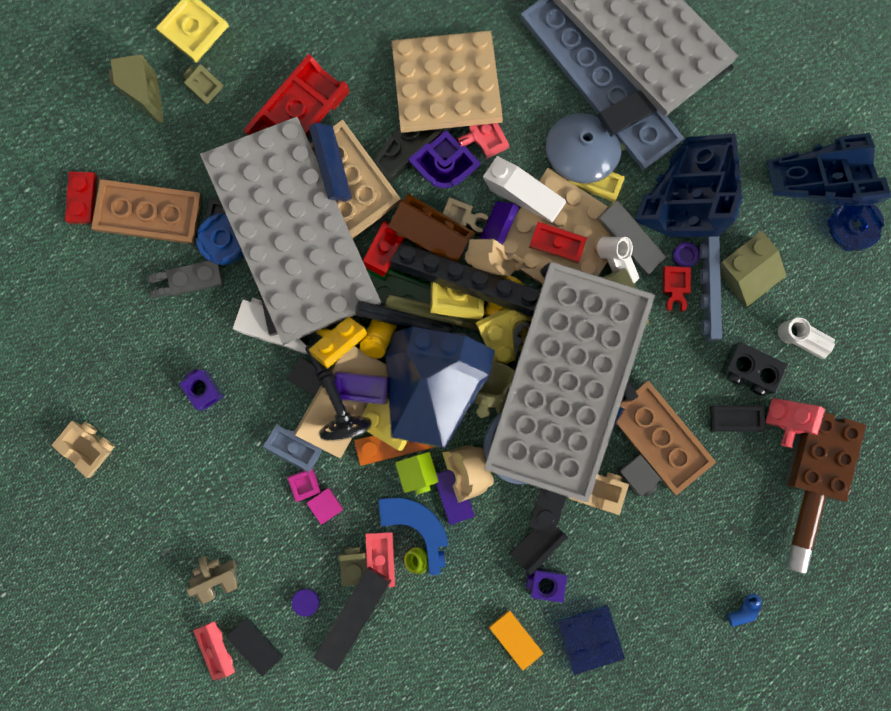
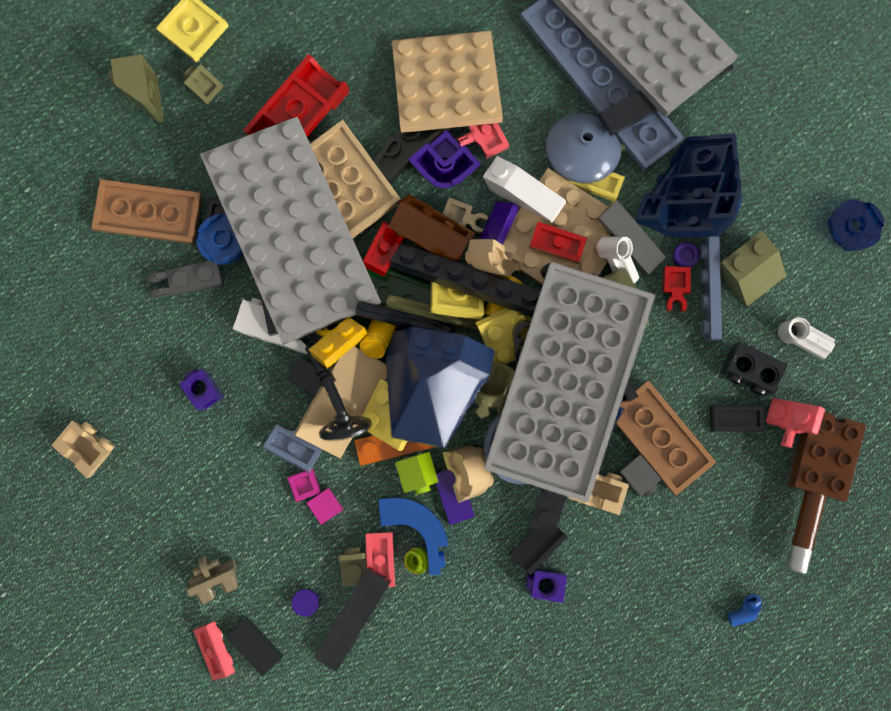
(81, 197): red plate -> none
(330, 162): dark blue tile -> none
(362, 387): dark purple tile -> none
(516, 640): light orange tile -> none
(590, 640): clear blue plate -> none
(831, 173): dark blue wedge -> none

